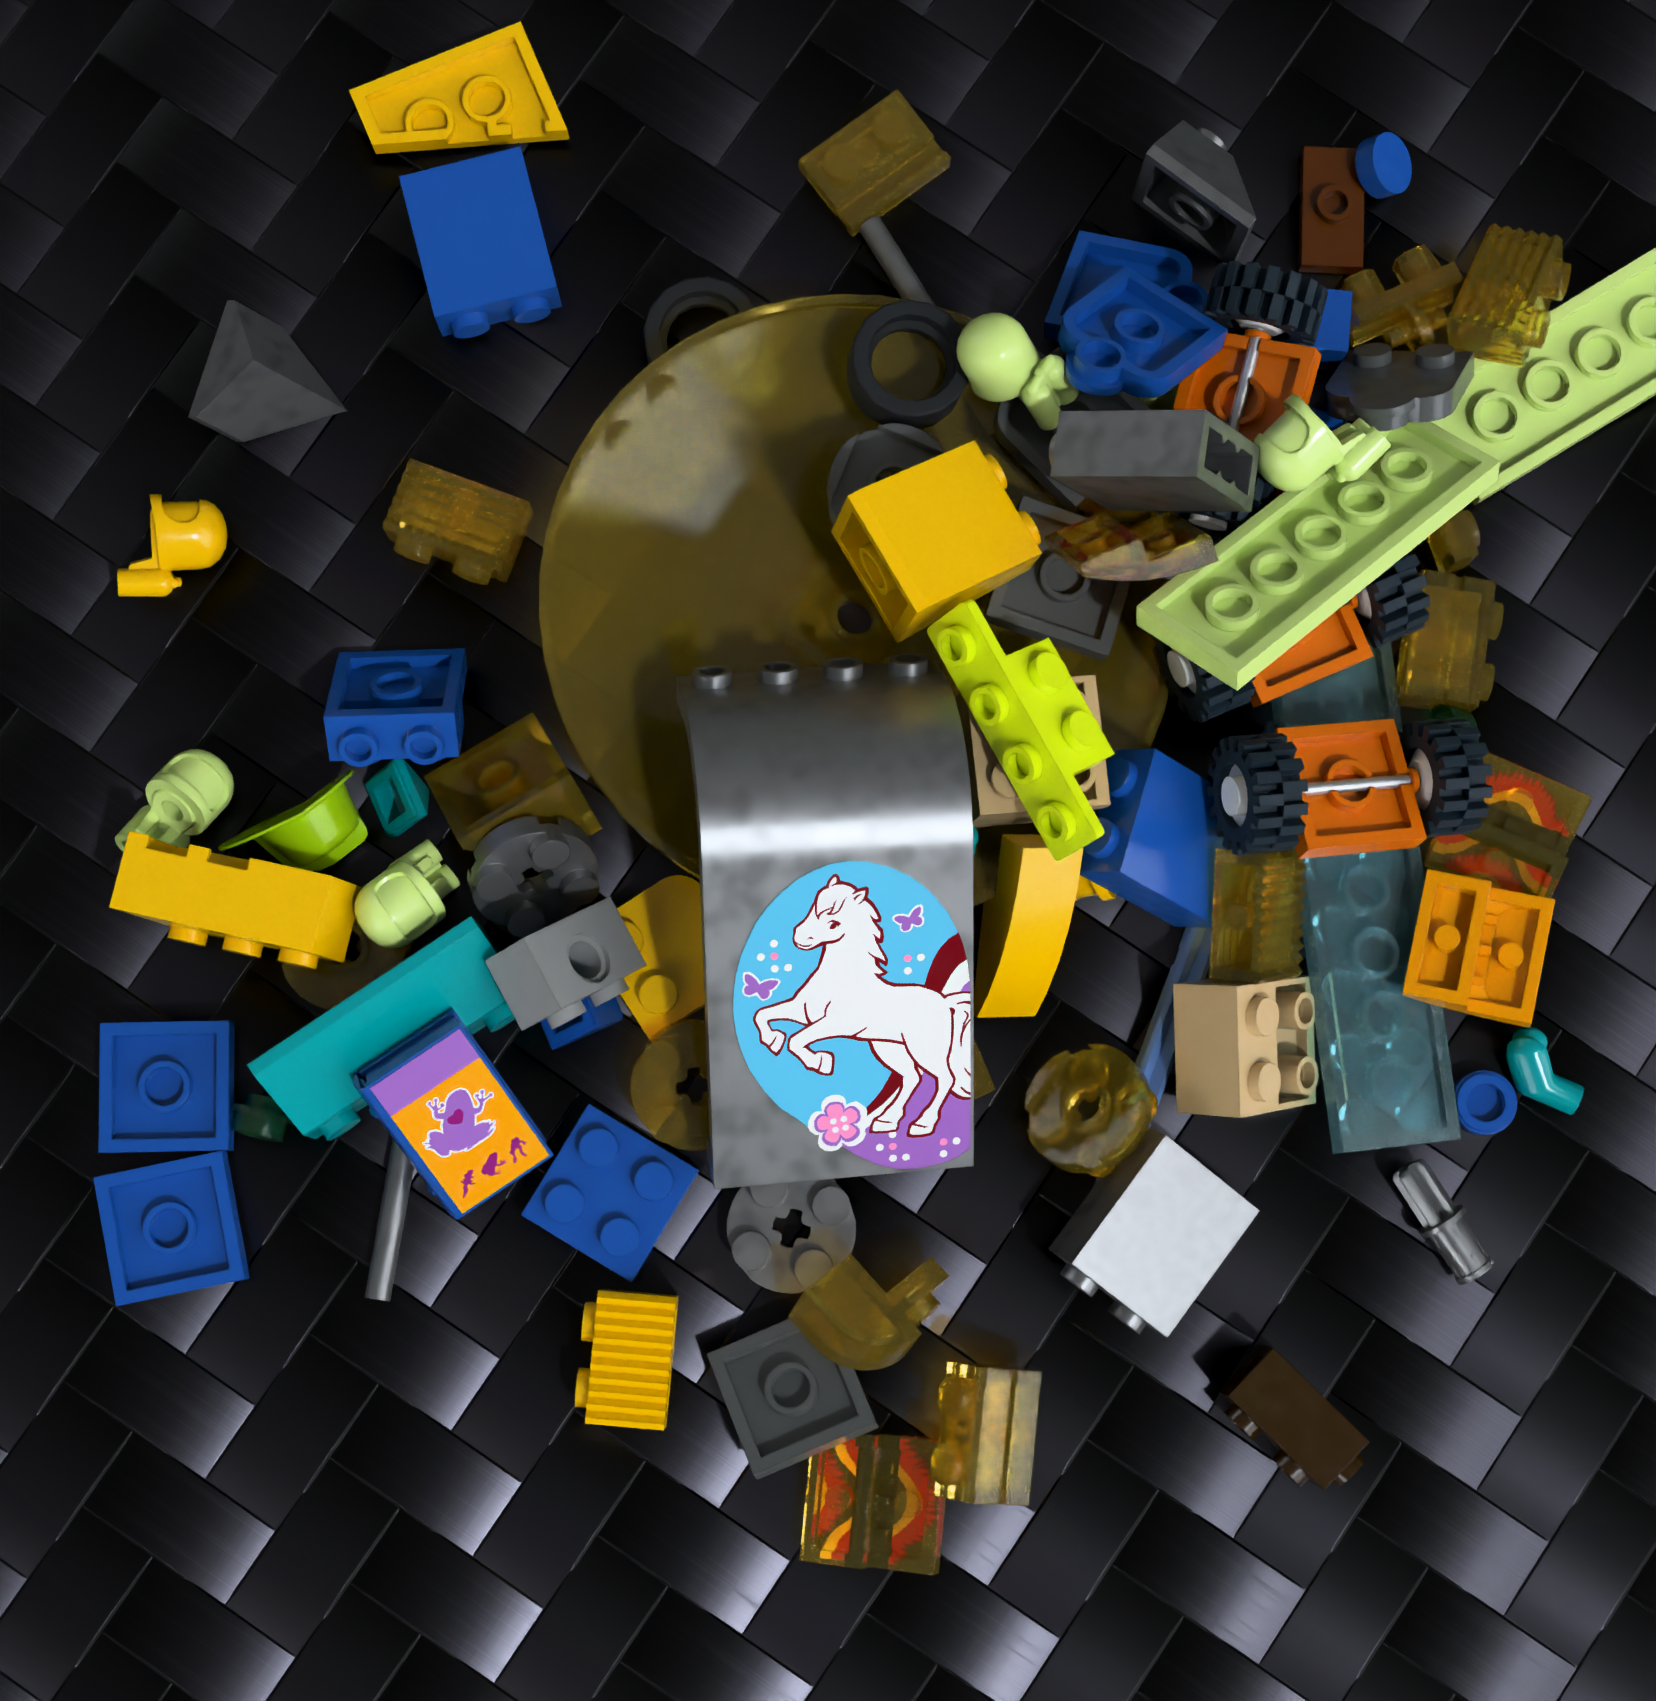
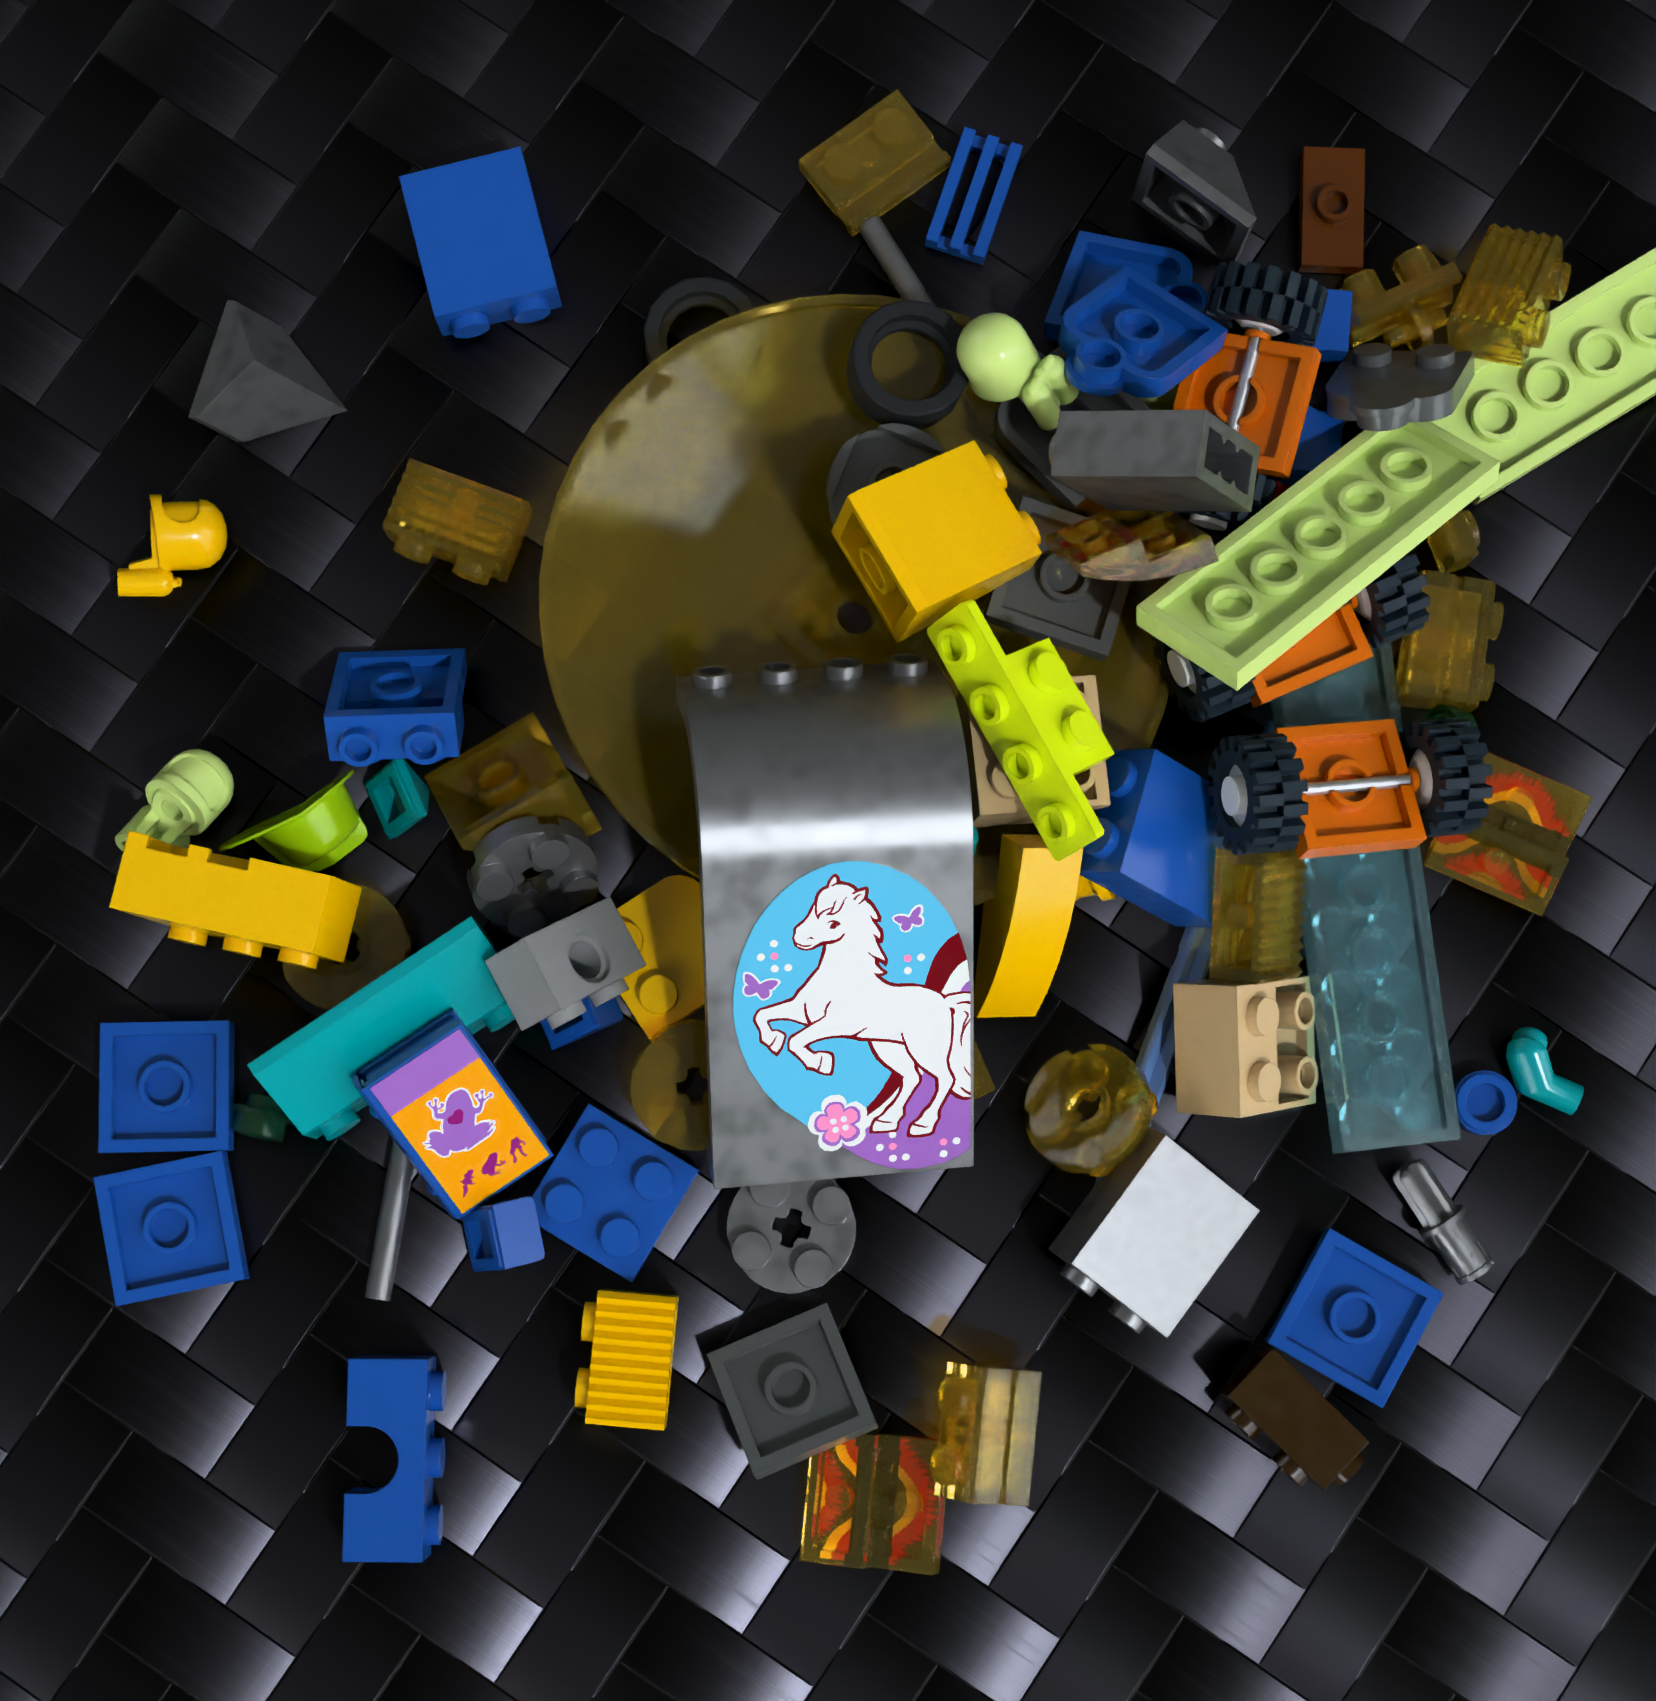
(401, 1400): none -> blue arch
(405, 897): yellowish green piece -> none
(463, 98): yellow wing -> none
(503, 1234): none -> blue slope
(861, 1323): clear yellow brick -> none
(989, 149): none -> blue tile
(1303, 448): yellowish green piece -> none
(1354, 1317): none -> blue plate
(1383, 165): blue tile -> none
(1478, 948): light orange slope -> none

